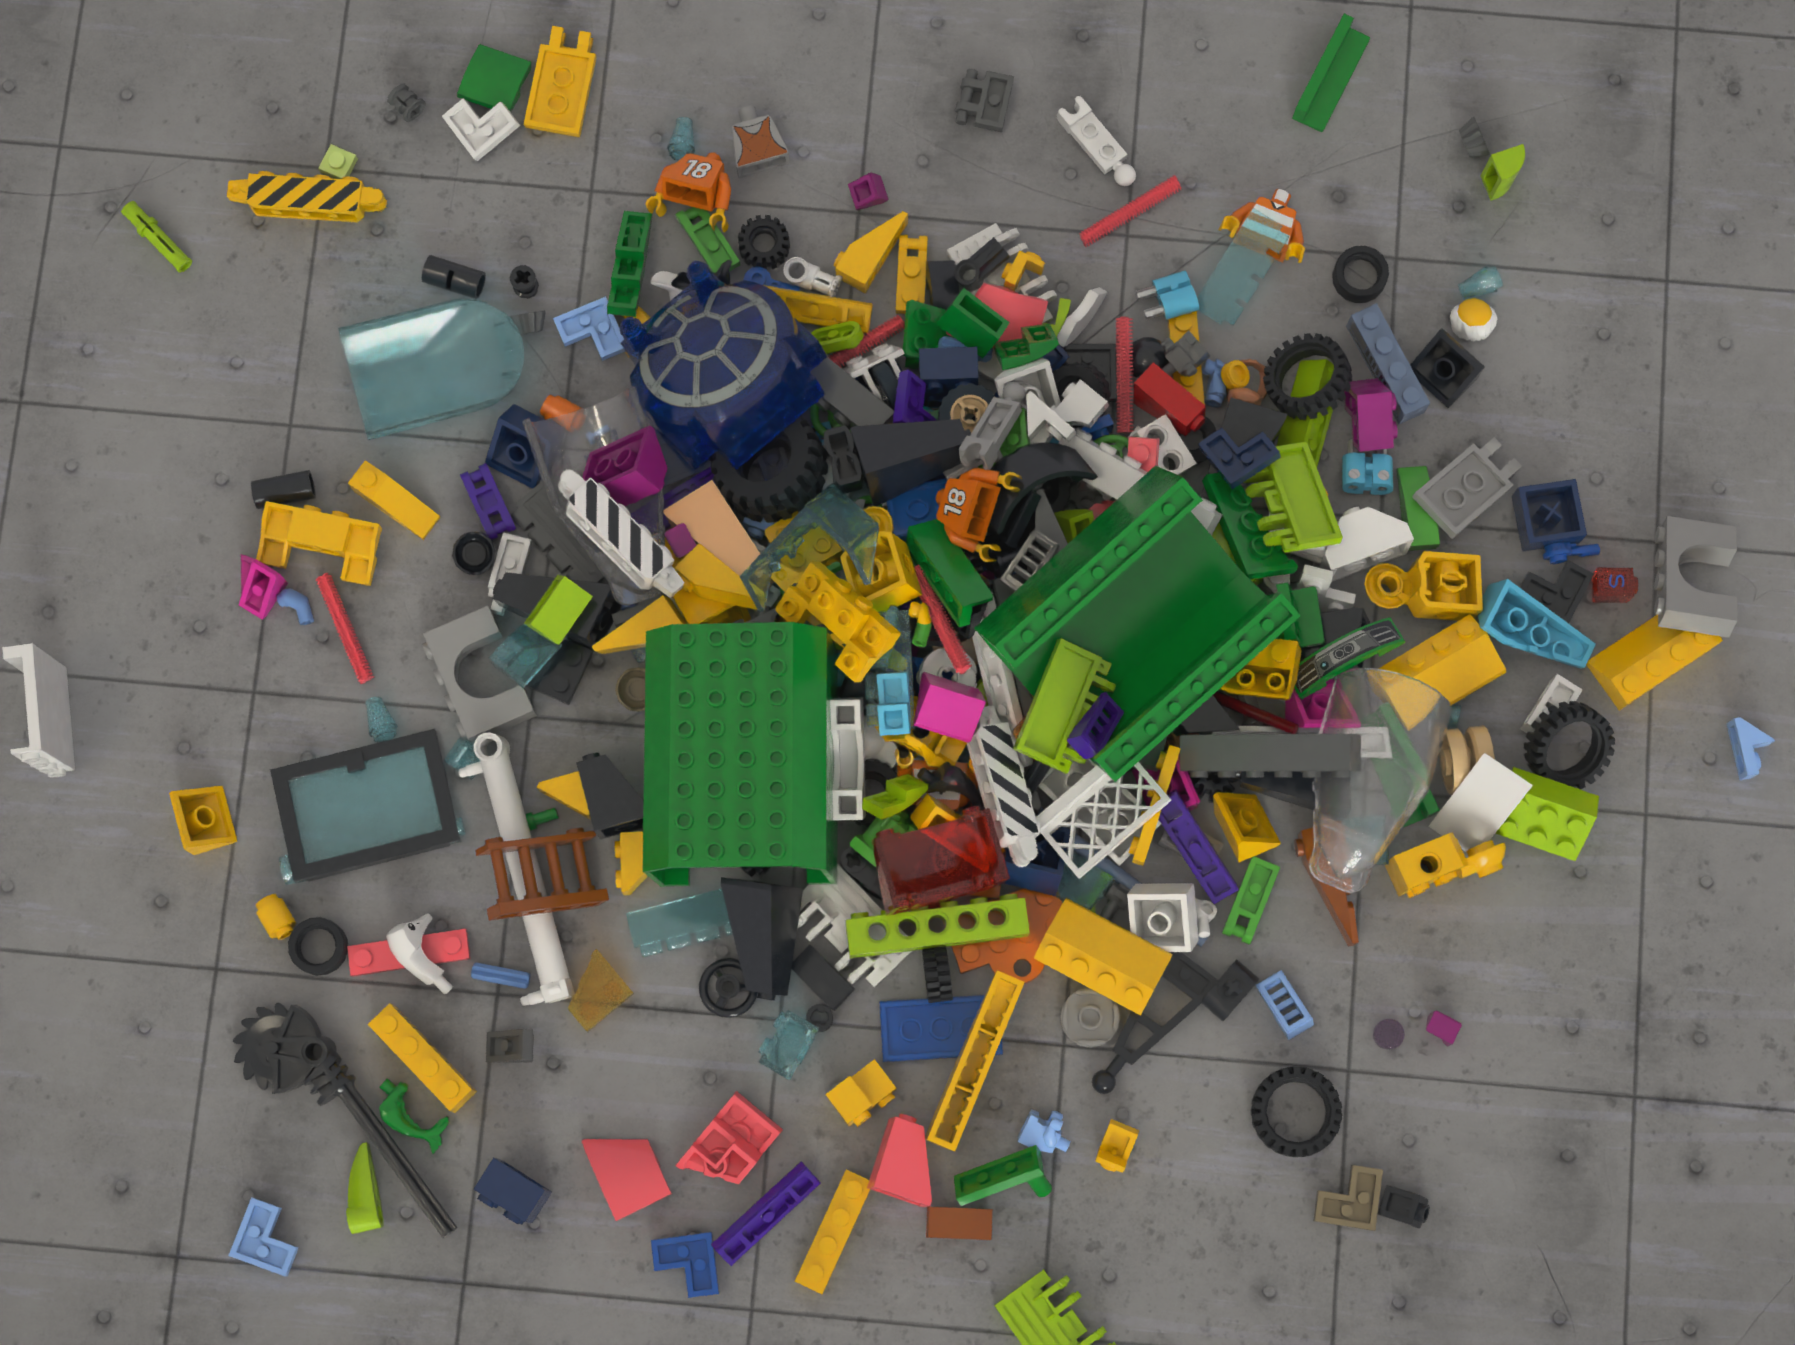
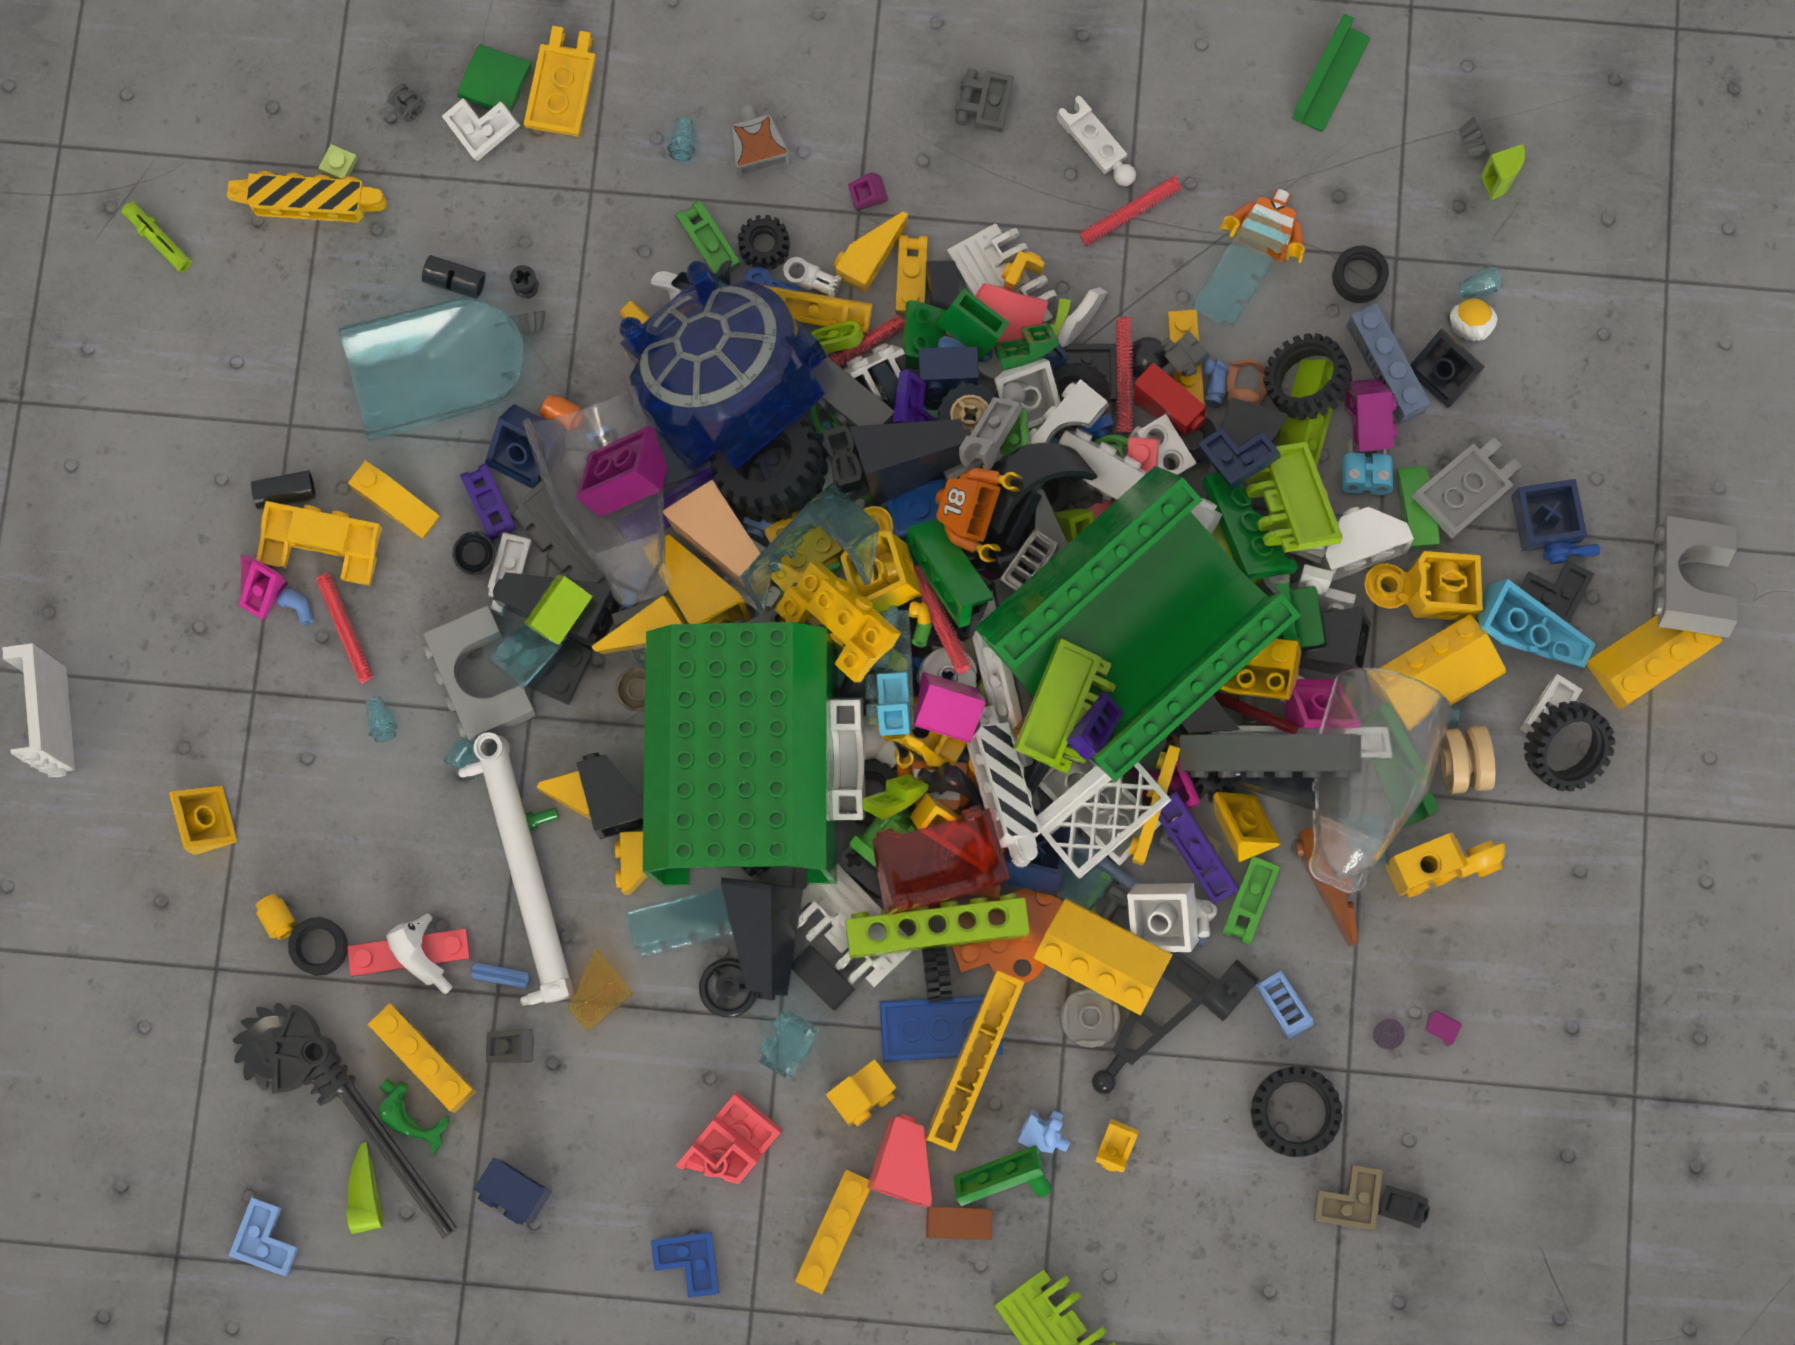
(364, 807): door -> none
(533, 901): dark orange fence -> none
(594, 322): light blue plate -> none
(618, 534): white hinge -> none
(626, 1173): coral slope -> none
(629, 263): green slope -> none
(680, 540): magenta slope -> none
(694, 183): orange torso -> none
(712, 579): yellow slope -> none
(765, 1213): dark purple plate -> none
(821, 1008): black bush -> none
(984, 261): black piece -> none
(1039, 414): white slope -> none
(1174, 296): medium azure piece -> none
(1235, 374): yellow tile -> none
(1345, 653): slope -> none
(1481, 803): white sticker -> none
(1551, 816): lime brick -> none
(1613, 585): clear red brick -> none
(1744, 739): light blue slope -> none

